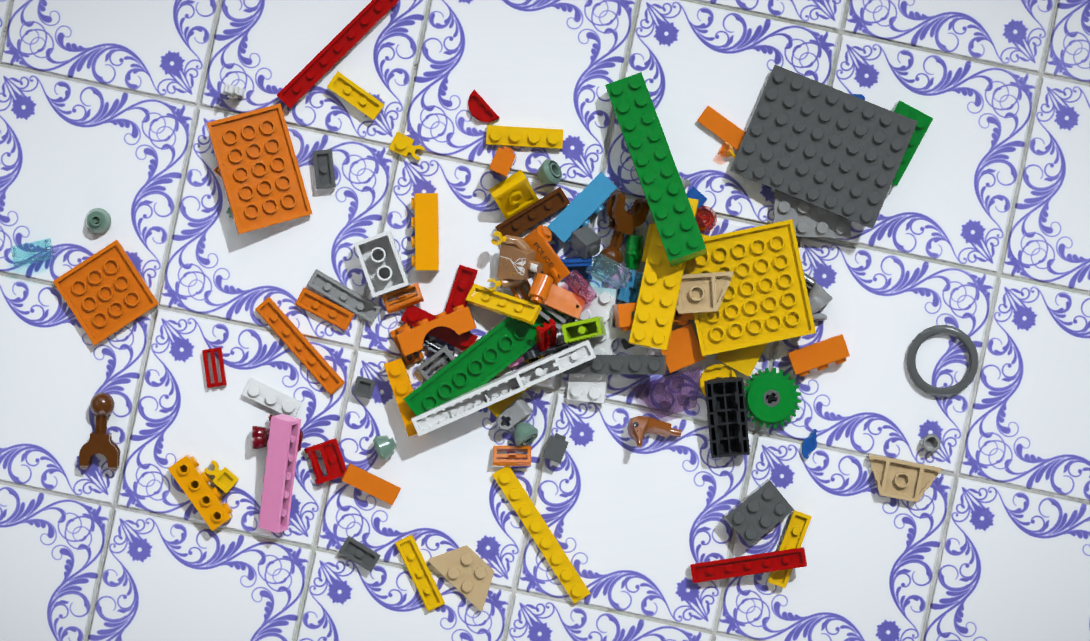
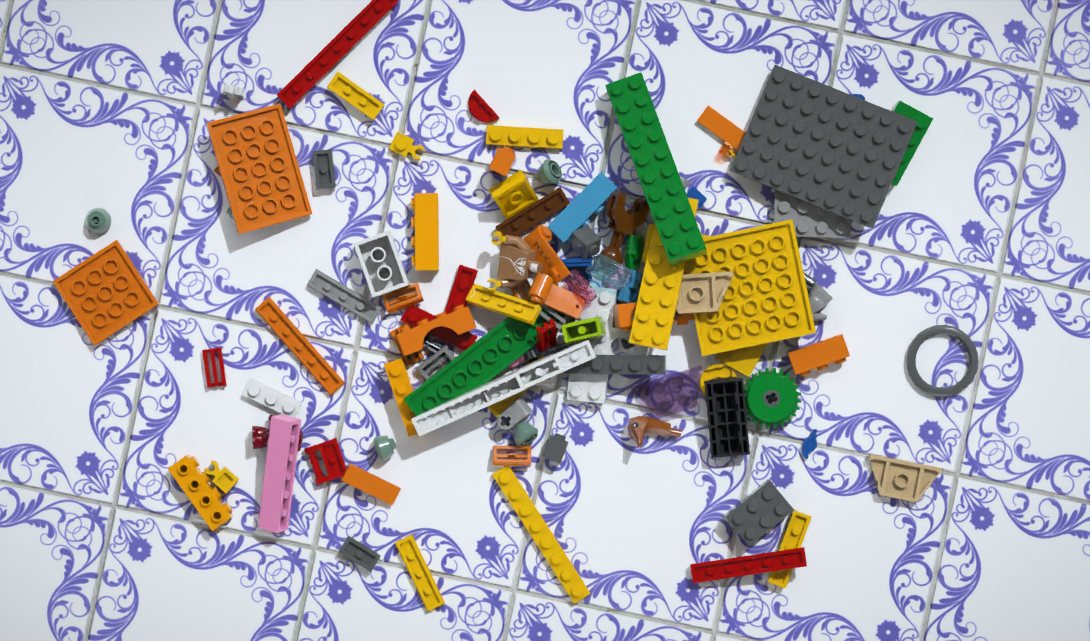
(32, 252): clear light blue hinge -> none
(100, 441): reddish brown piece -> none
(324, 309): orange tile -> none
(364, 387): dark grey plate -> none
(466, 573): tan wing -> none
(682, 349): orange tile -> none
(711, 218): clear red cone -> none
(930, 442): light grey tile -> none

